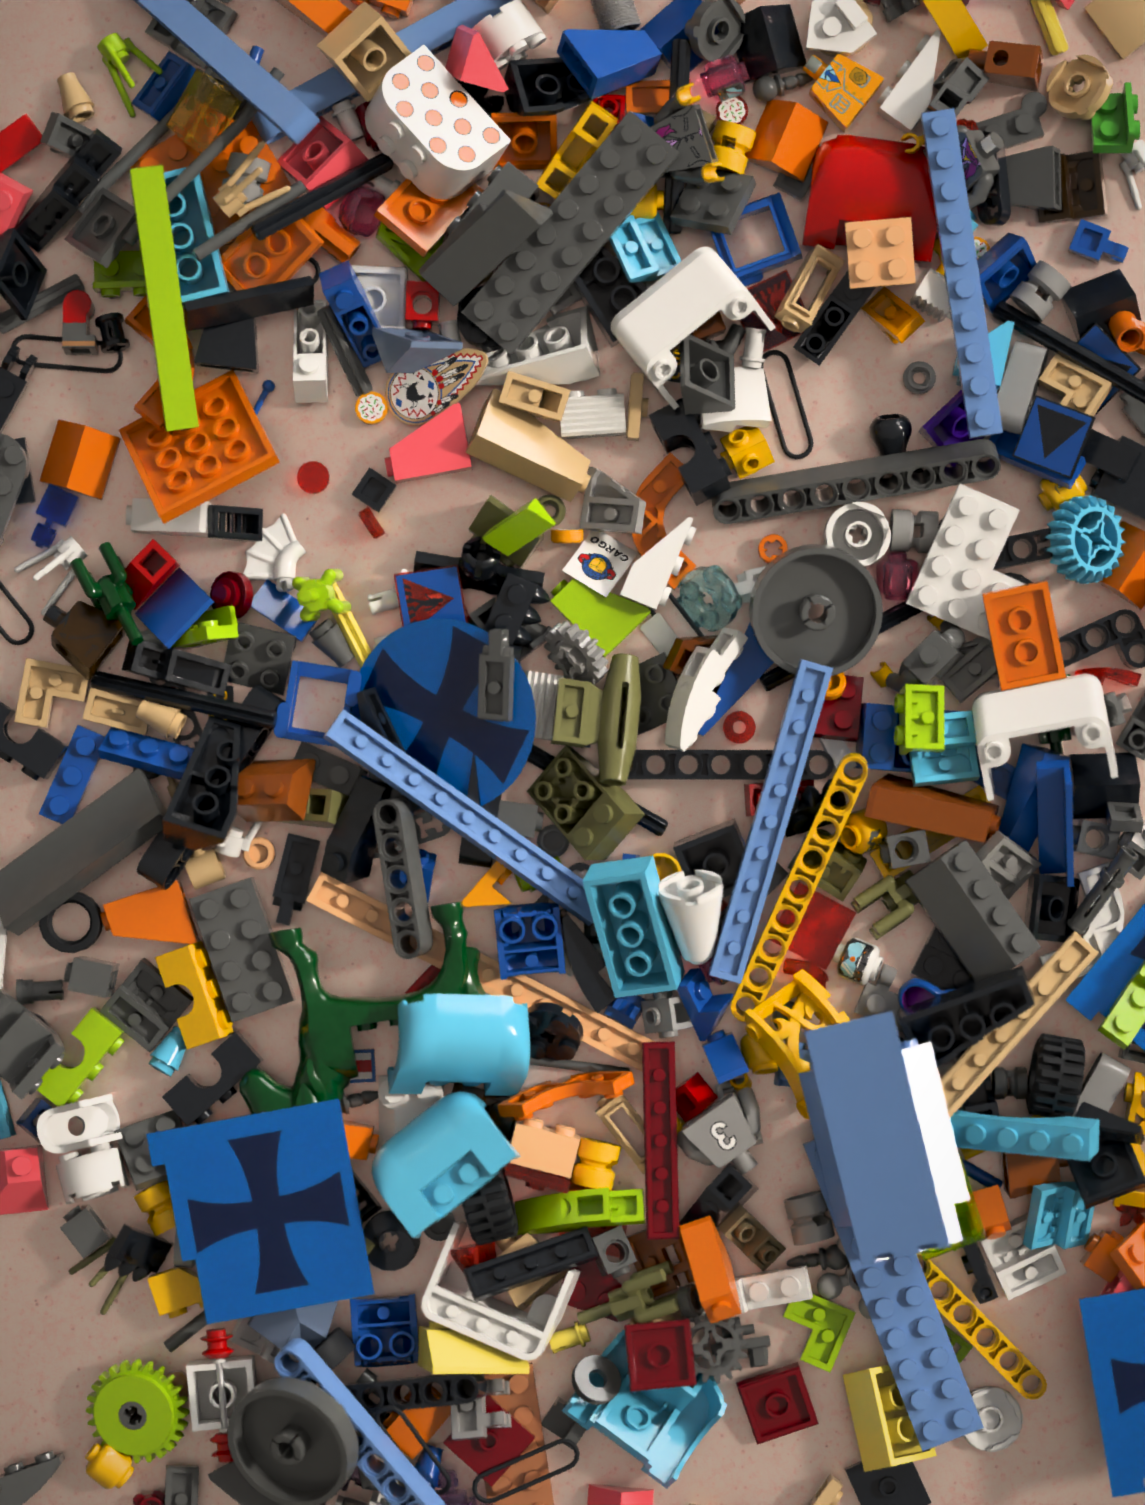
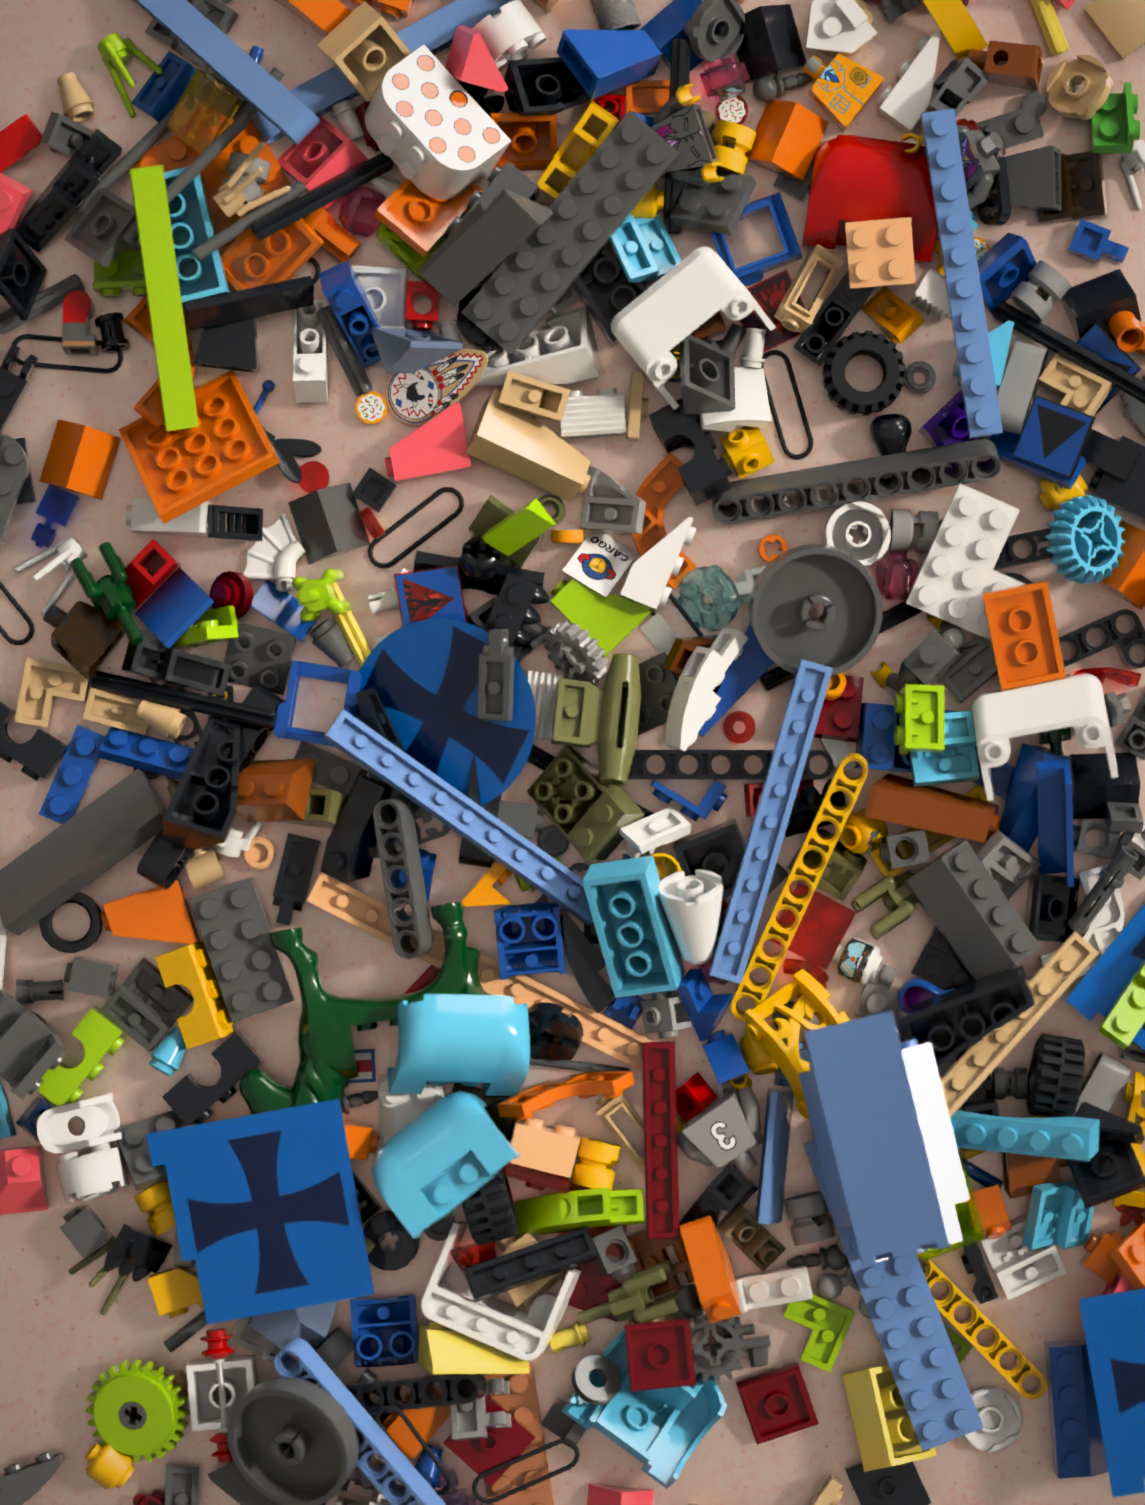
(286, 449): none -> black piece
(328, 522): none -> dark grey slope
(425, 537): none -> black piece
(654, 831): none -> white plate
(712, 800): none -> blue bracket
(774, 1156): none -> medium blue slope
(877, 348): none -> black tyre
(1073, 1411): none -> blue slope

